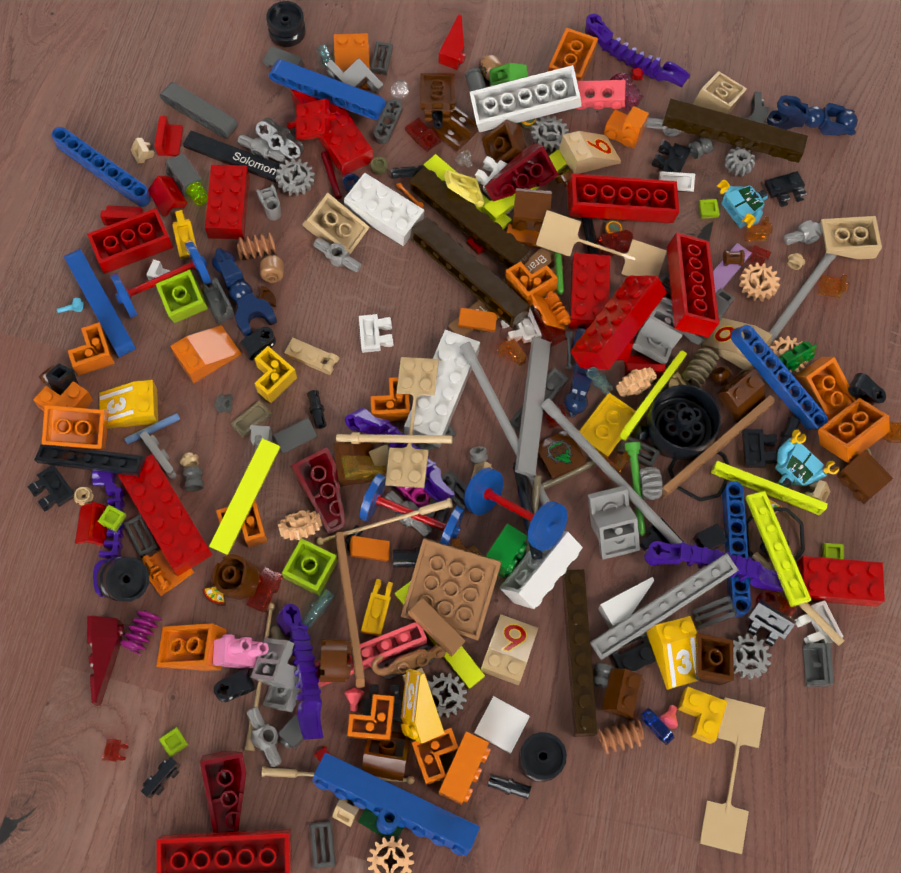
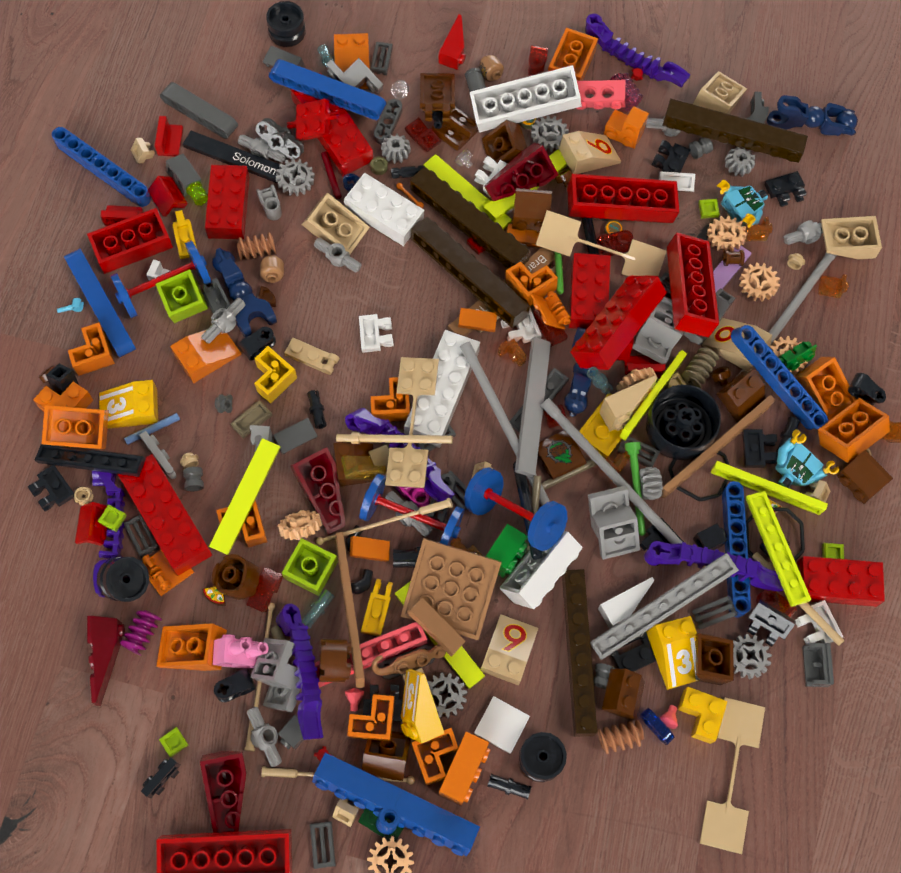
(111, 750): clear red tile -> none
(223, 320): none -> light grey axle
(363, 584): none -> black arm
(395, 148): none -> light grey gear
(465, 187): light yellow wing -> none
(478, 454): light grey bush -> none
(507, 73): bright green brick -> none
(537, 59): none -> clear red piece
(569, 335): dark grey hinge -> none
(621, 406): none -> tan slope
(640, 432): black hinge -> none
(726, 234): none -> light nougat gear
(760, 252): clear red tile -> none

